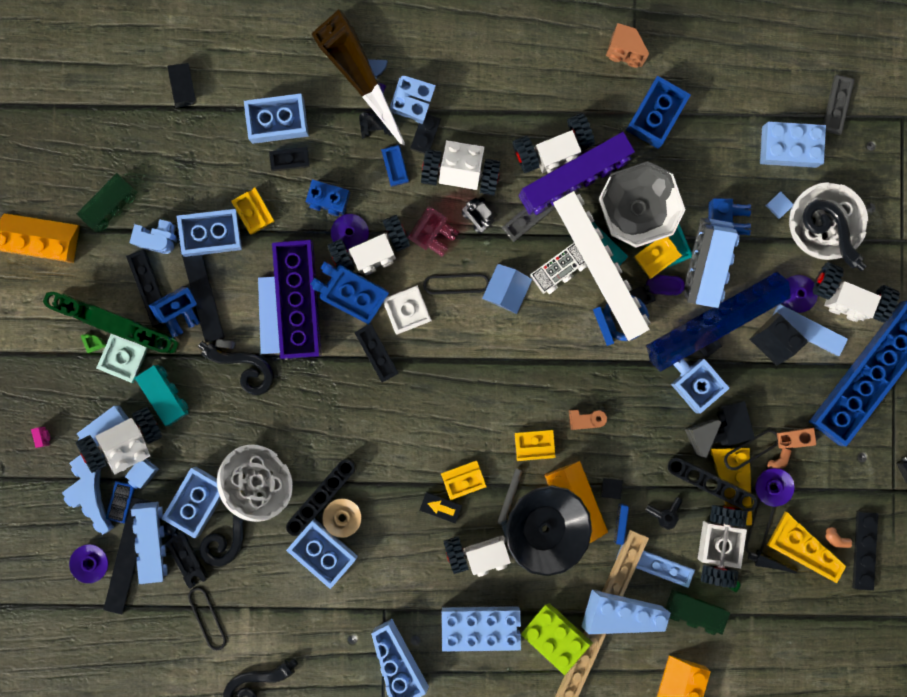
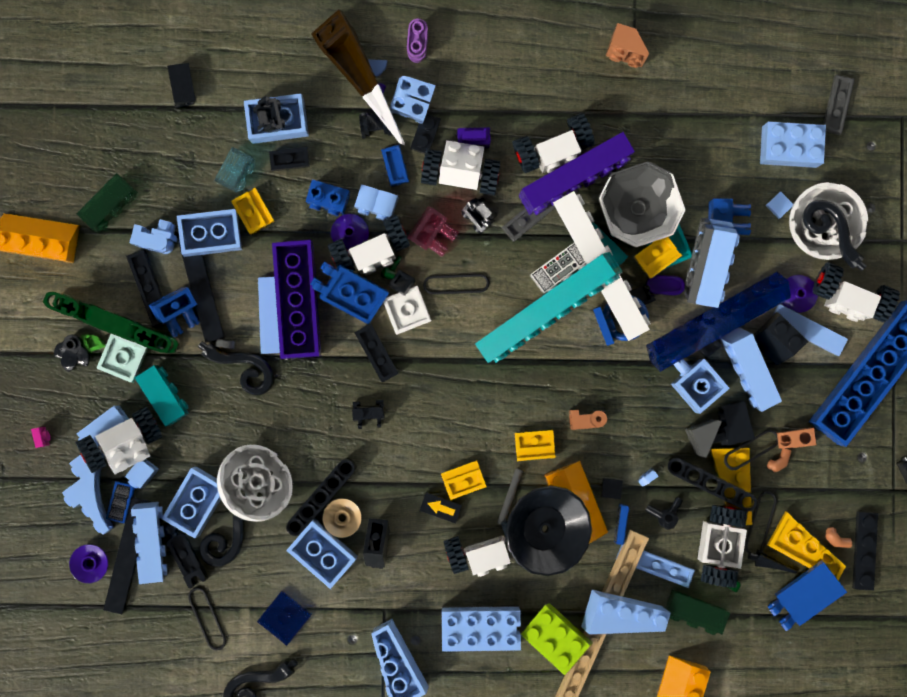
(72, 355): none -> black plate
(235, 170): none -> clear light blue brick
(268, 115): none -> black piece
(284, 618): none -> clear blue tile
(368, 413): none -> black piece
(376, 202): none -> light blue brick
(376, 543): none -> black hinge
(390, 273): none -> dark green hand
(402, 282): none -> black tile
(417, 40): none -> medium lavender brick
(474, 136): none -> dark purple piece
(507, 288): medium blue slope -> none
(552, 305): none -> teal brick
(647, 477): none -> light blue tile
(658, 112): blue brick -> none
(751, 369): none -> light blue wedge
(783, 491): dark purple dish -> none
(807, 595): none -> blue tile

